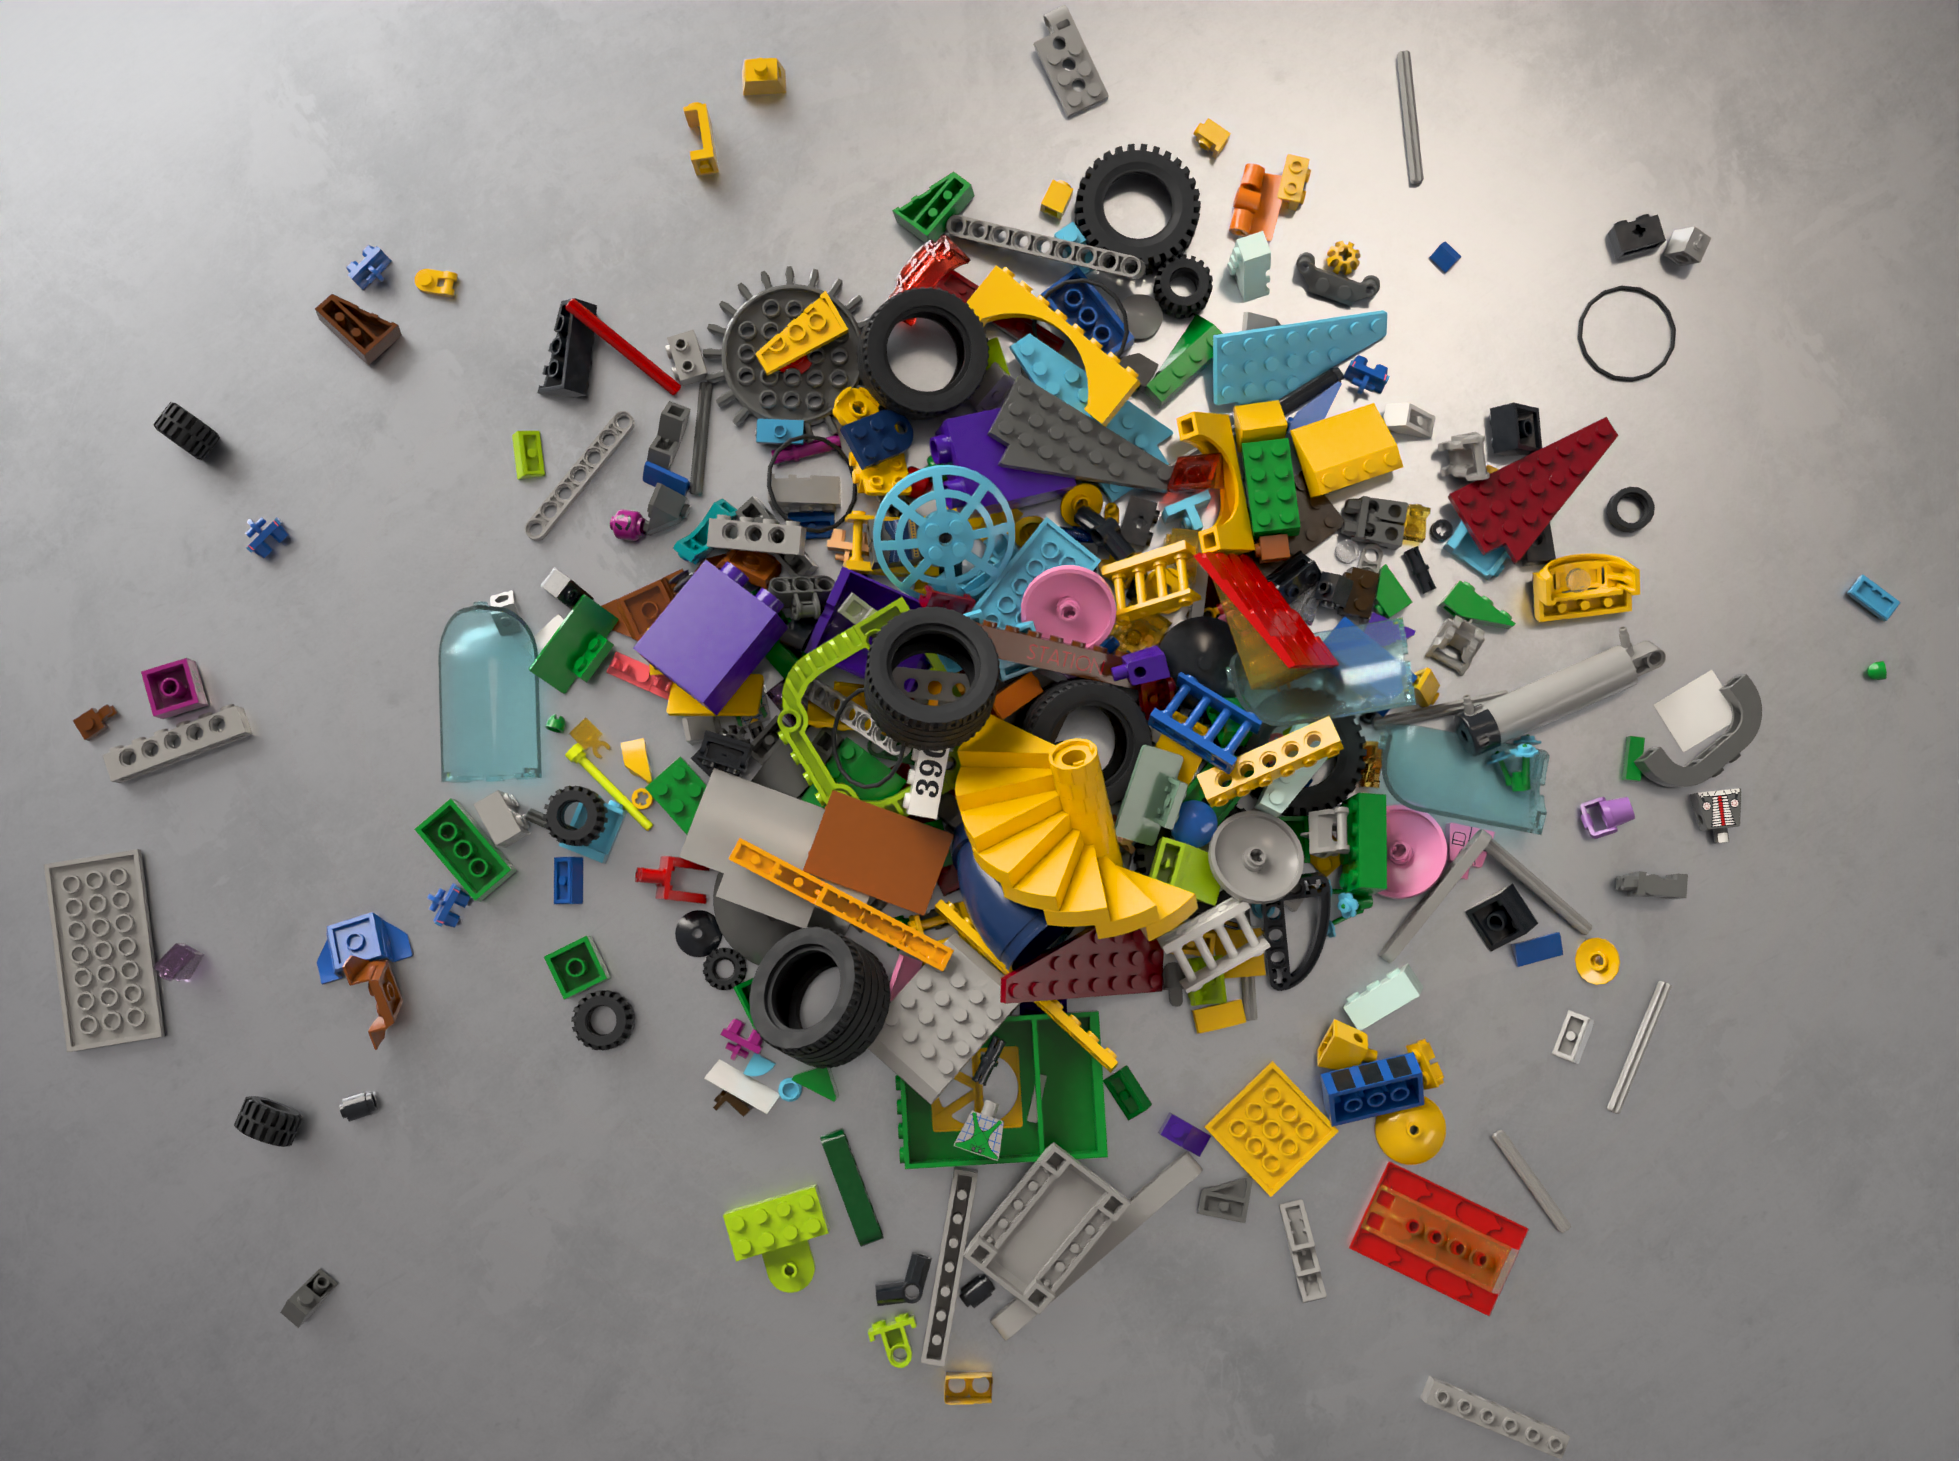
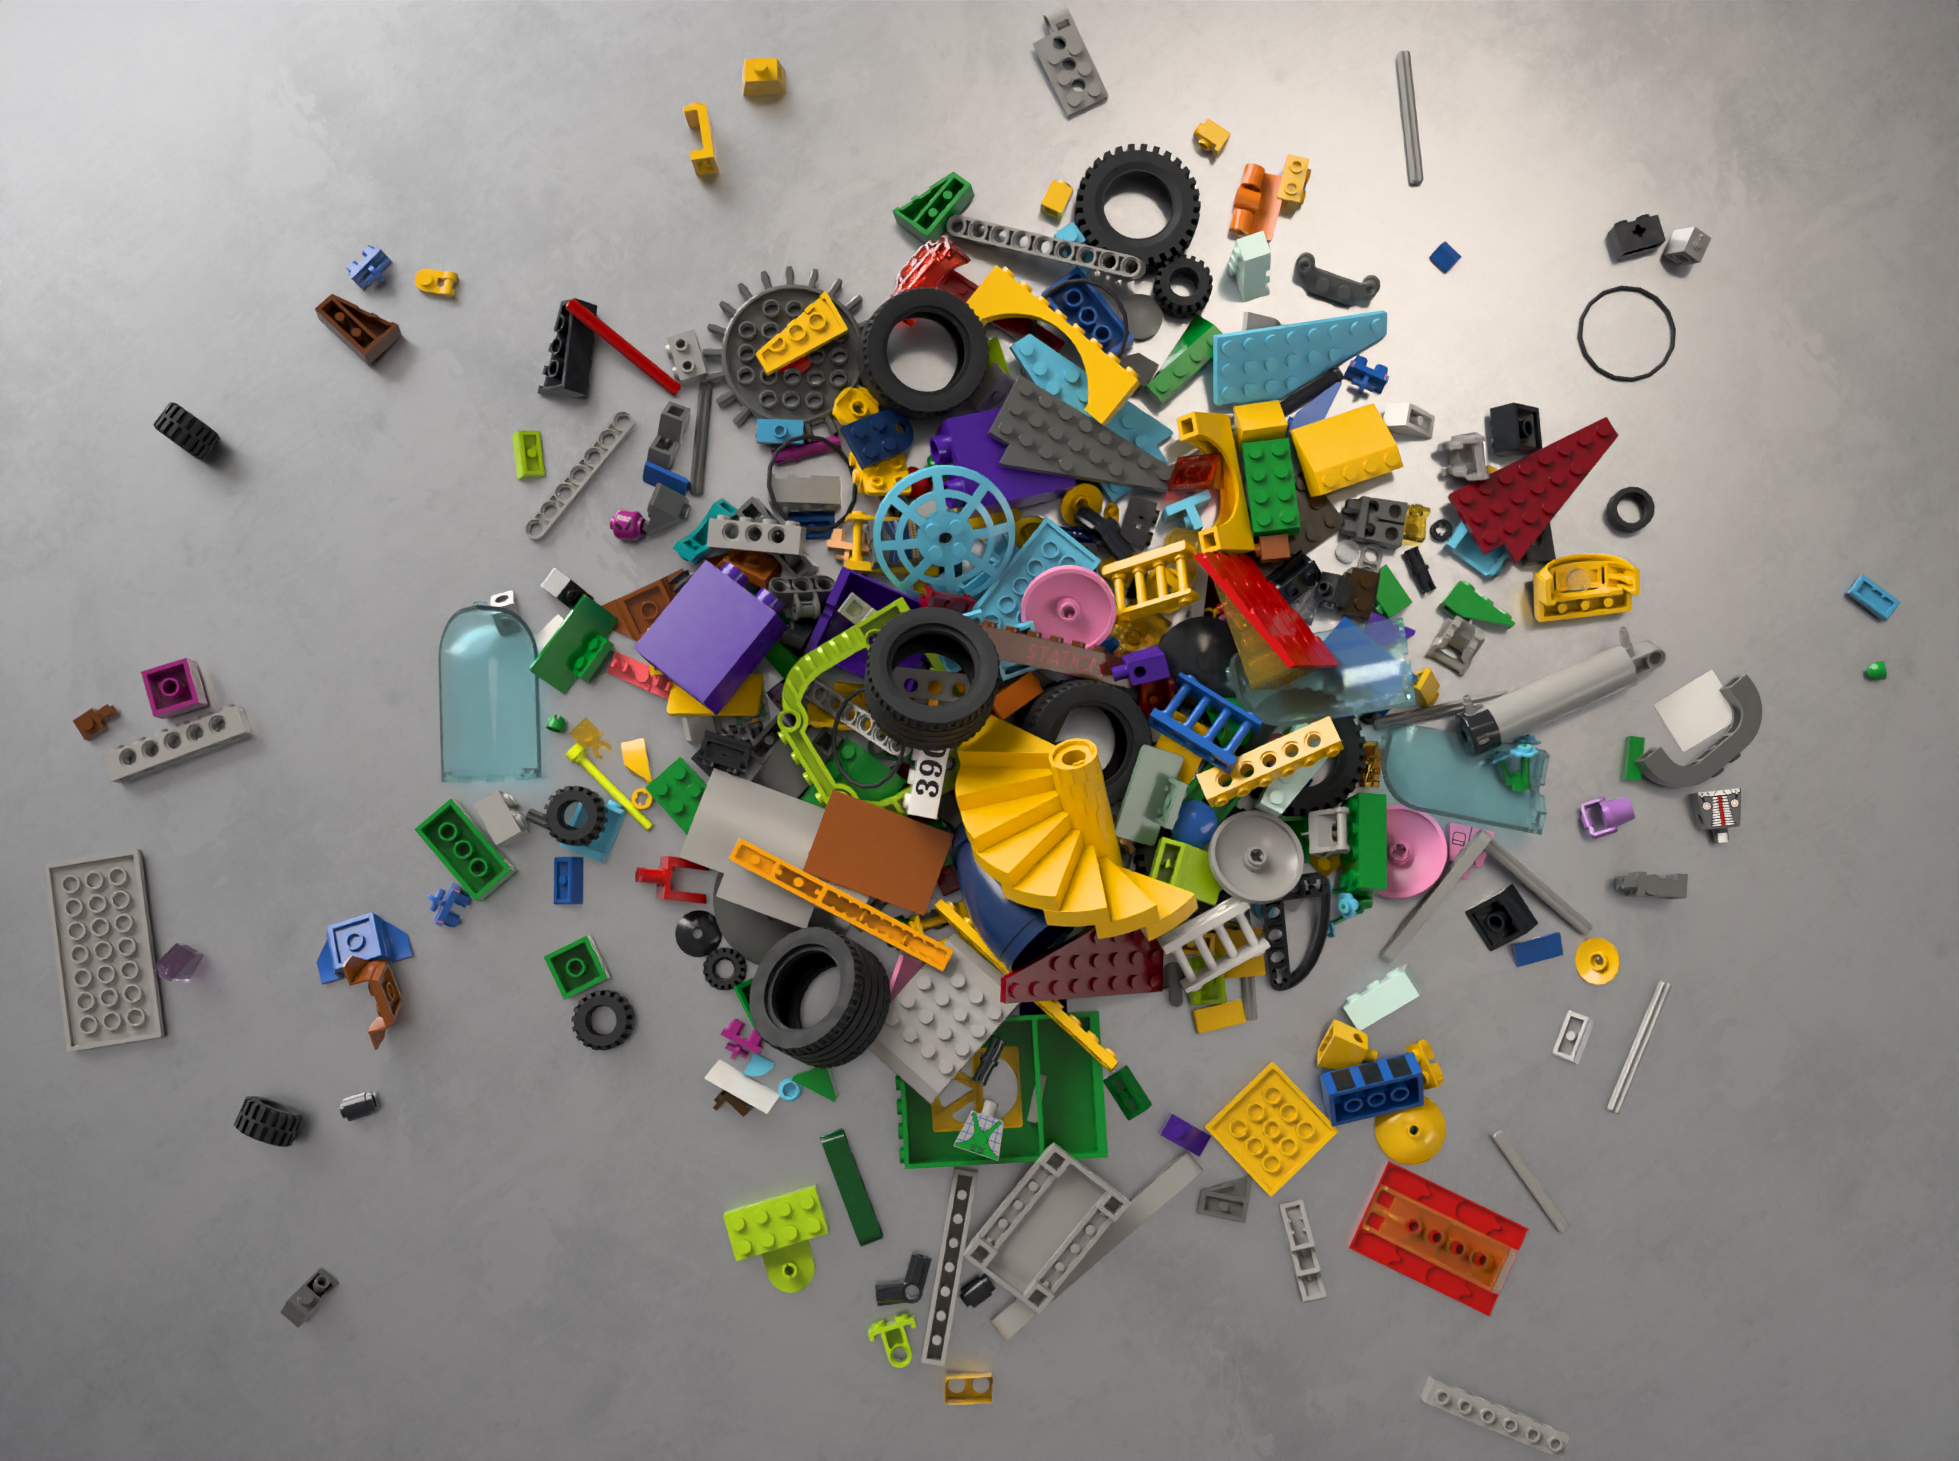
(274, 529): blue hips -> none
(1350, 255): yellow piece -> none

